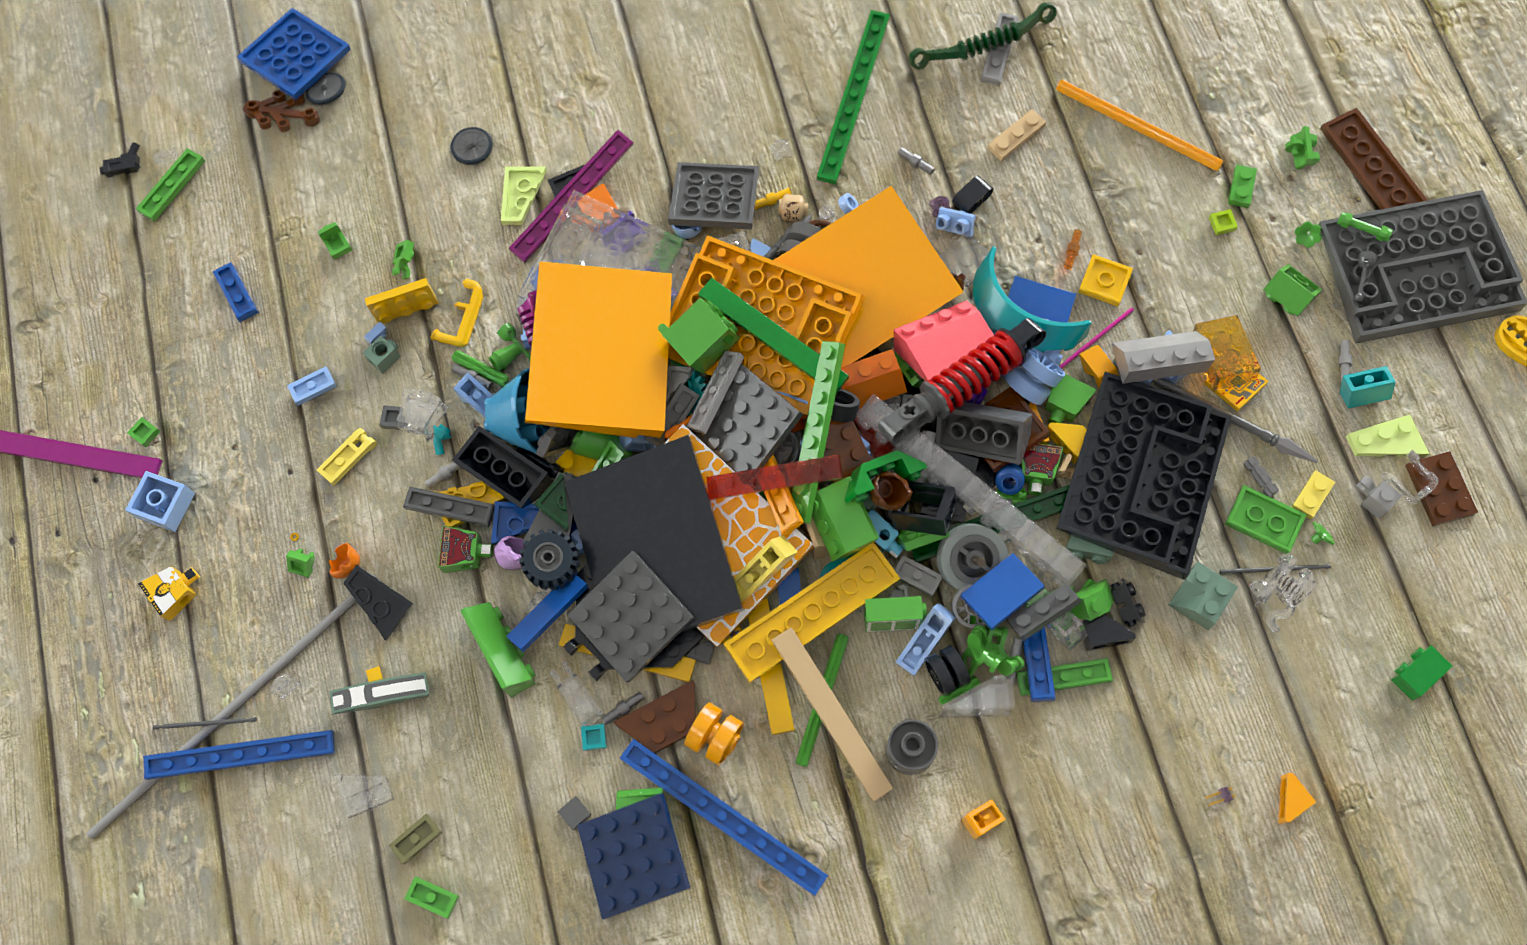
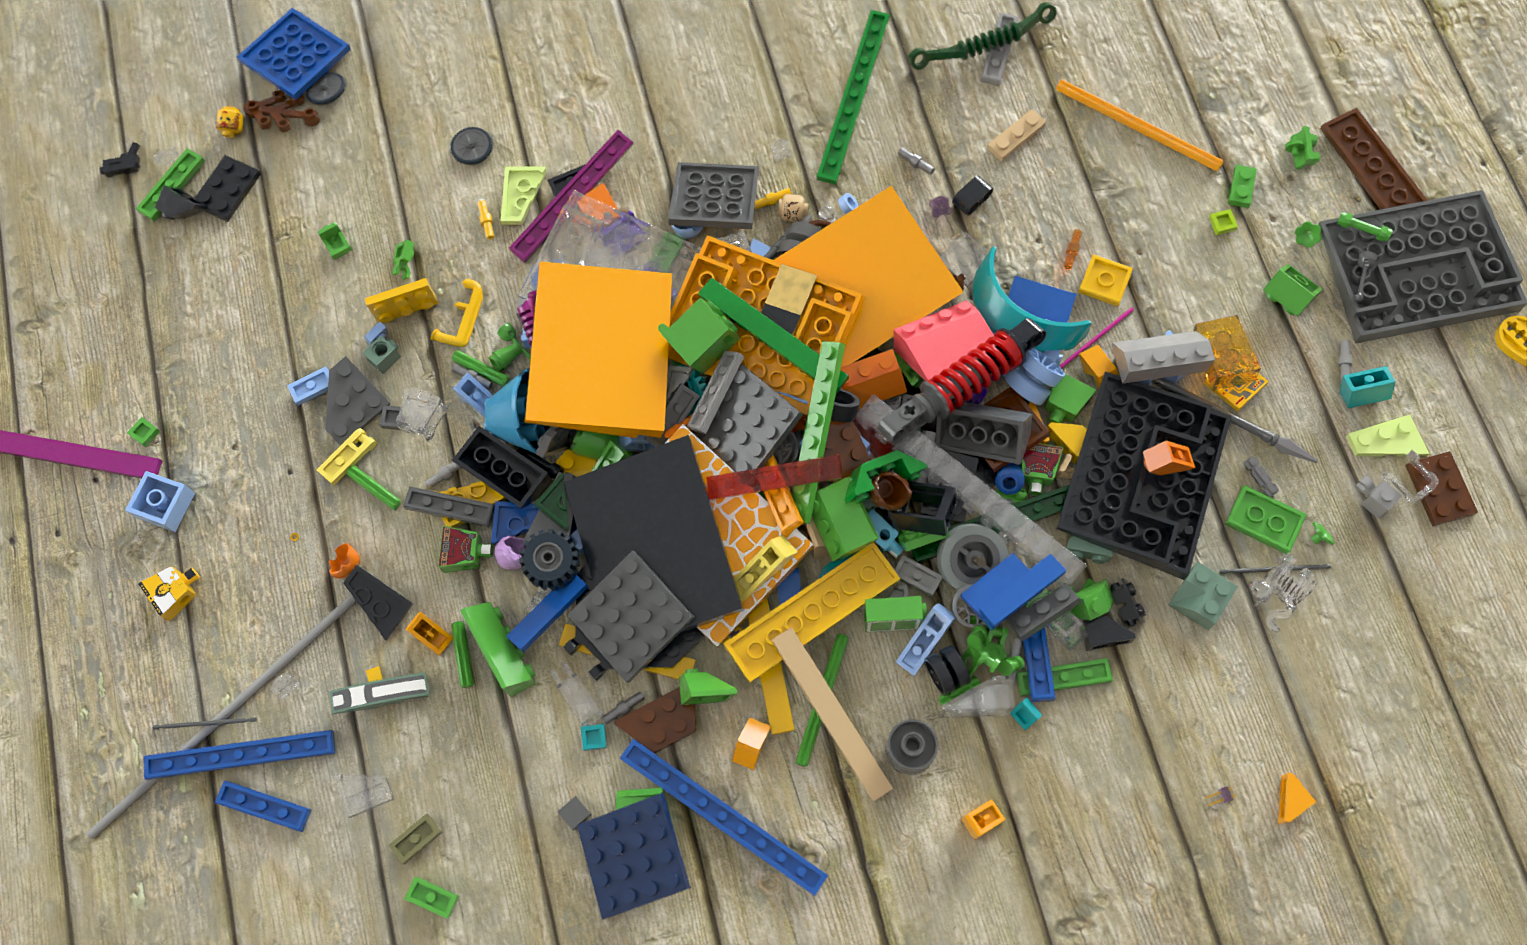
(178, 204): none -> black slope
(227, 187): none -> black plate
(229, 121): none -> yellow head
(235, 292): blue tile -> none
(263, 806): none -> blue tile
(300, 563): bright green tile -> none
(350, 401): none -> dark grey plate
(373, 487): none -> bright green axle
(429, 633): none -> light orange slope
(440, 433): teal plate -> none
(462, 654): none -> bright green axle
(485, 219): none -> yellow bar
(702, 652): dark grey tile -> none
(703, 688): none -> bright green slope
(720, 737): light orange wheel -> none
(751, 743): none -> light orange slope
(788, 297): none -> pearl gold sticker
(955, 221): light blue hips -> none
(1022, 590): none -> blue tile
(1026, 714): none -> teal plate
(1168, 458): none -> orange slope
(1313, 494): light yellow plate -> none
(1421, 672): green brick -> none

